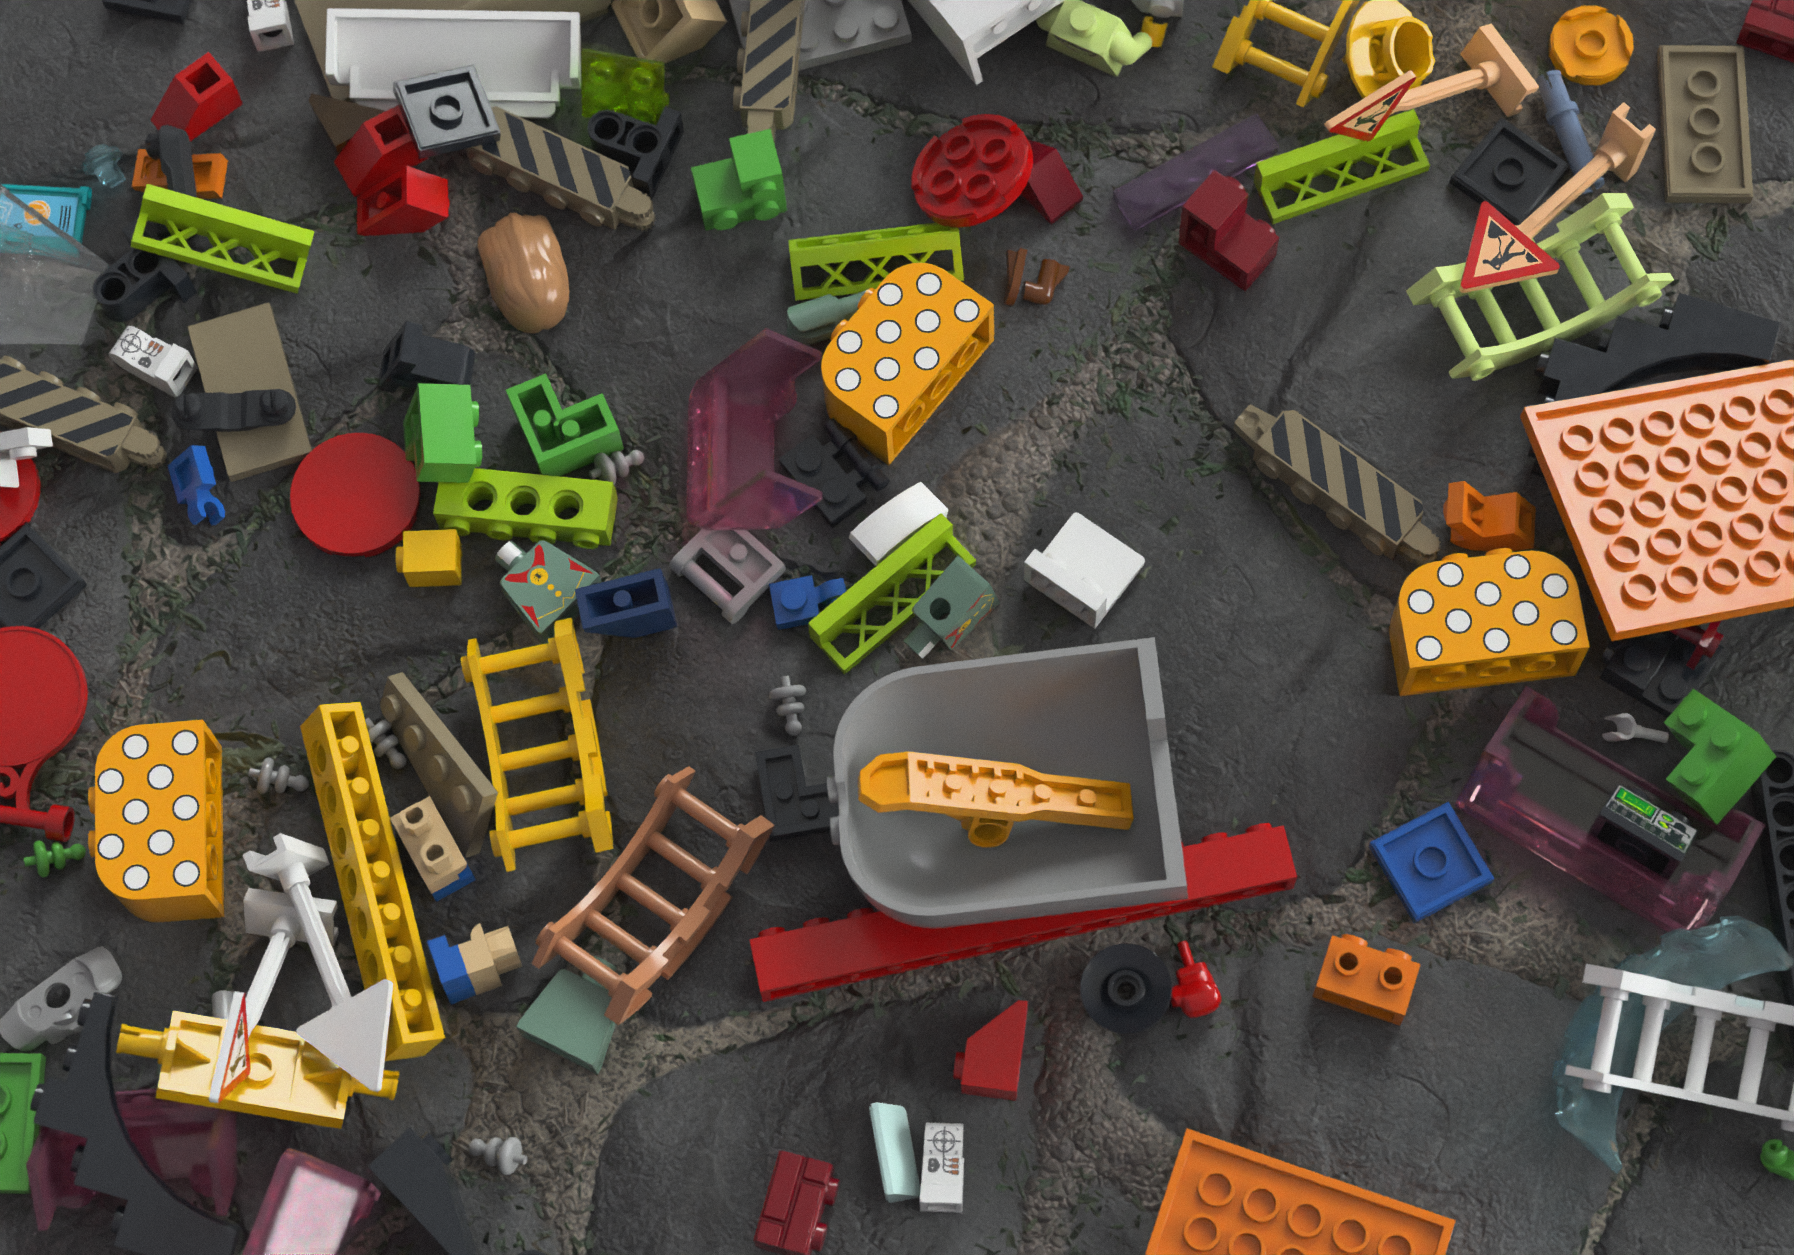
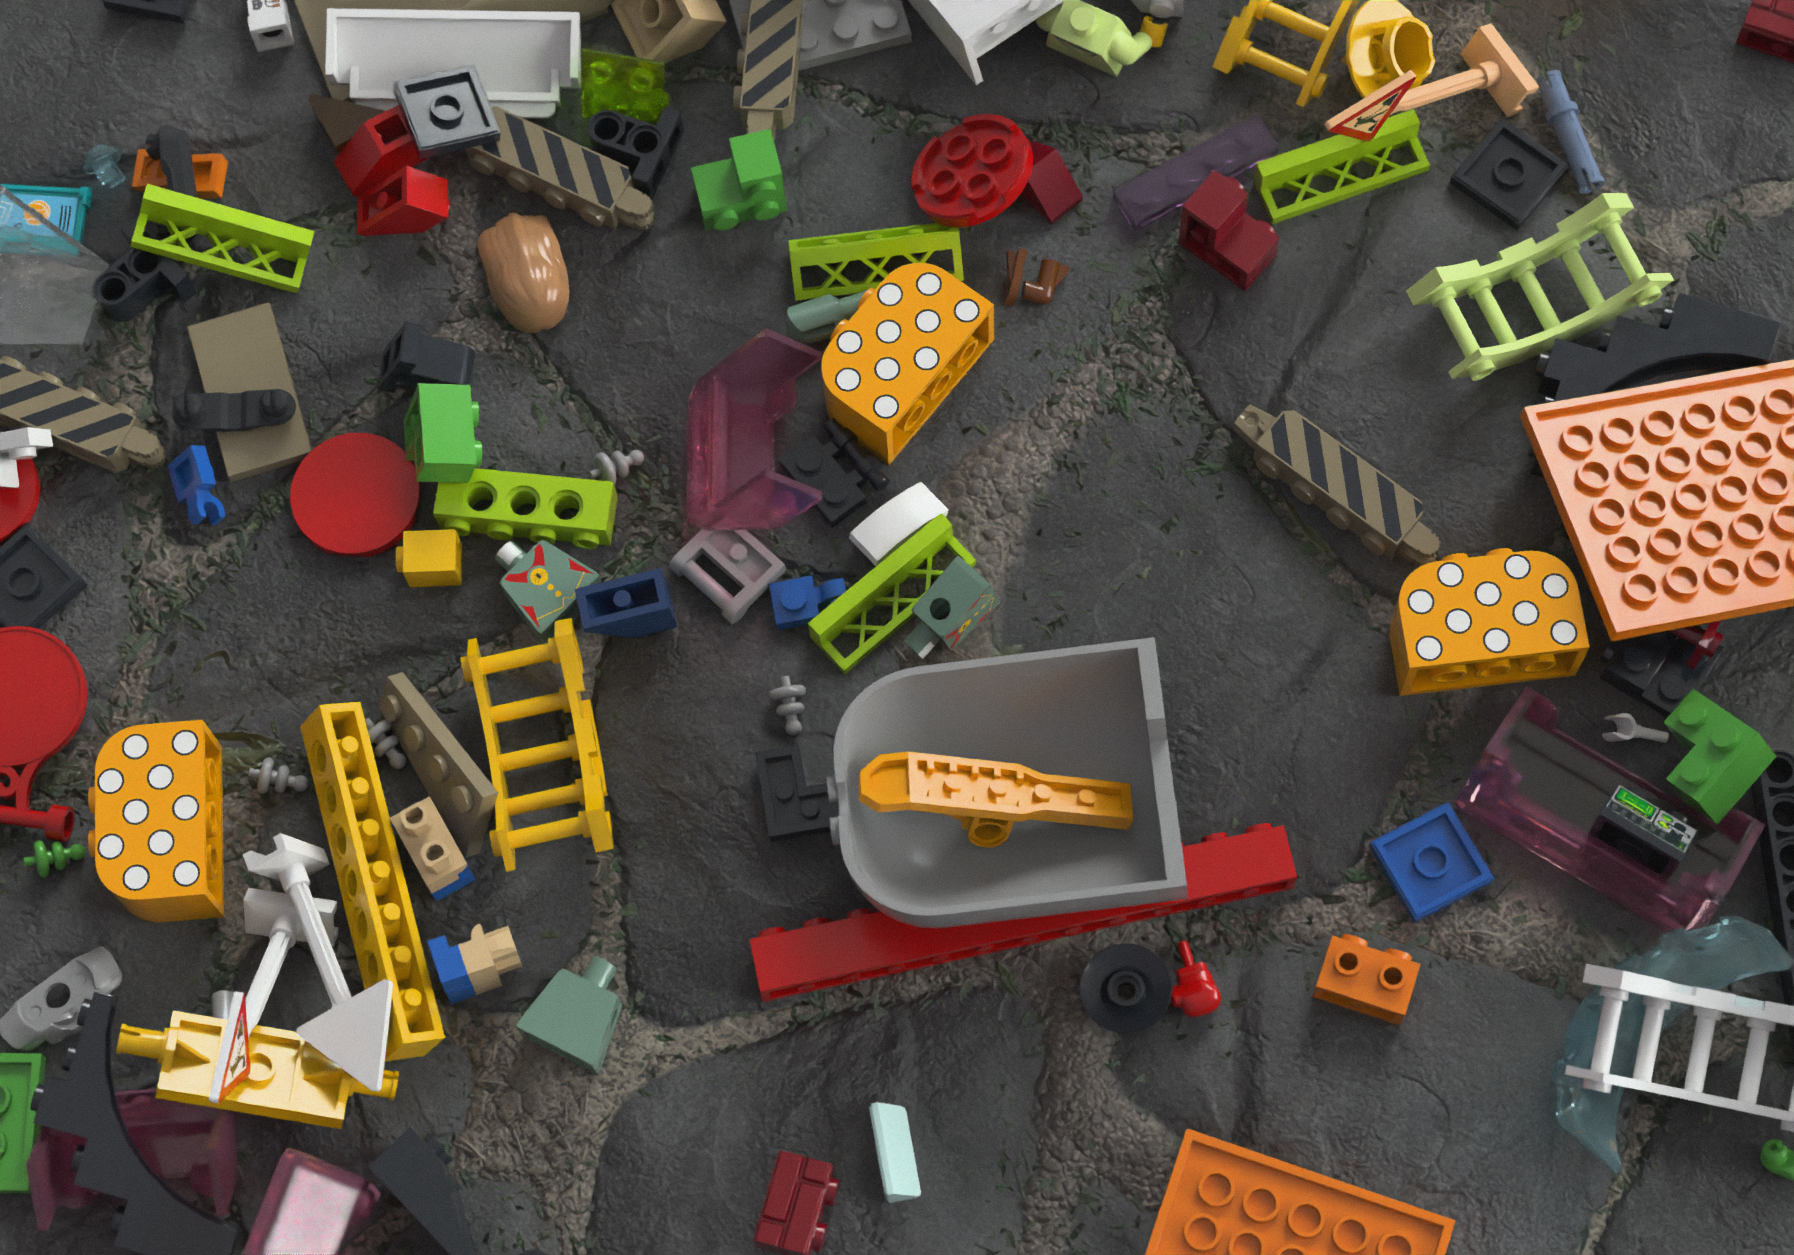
(153, 360): white leg -> none
(197, 98): red slope -> none
(496, 1152): light grey hair -> none
(564, 437): bright green brick -> none
(687, 926): nougat fence -> none
(942, 1168): white leg -> none
(994, 1056): red slope -> none
(1083, 569): white bracket -> none
(1489, 520): orange brick -> none
(1505, 252): light nougat piece -> none
(1590, 45): light orange tile -> none
(1704, 124): dark tan tile -> none

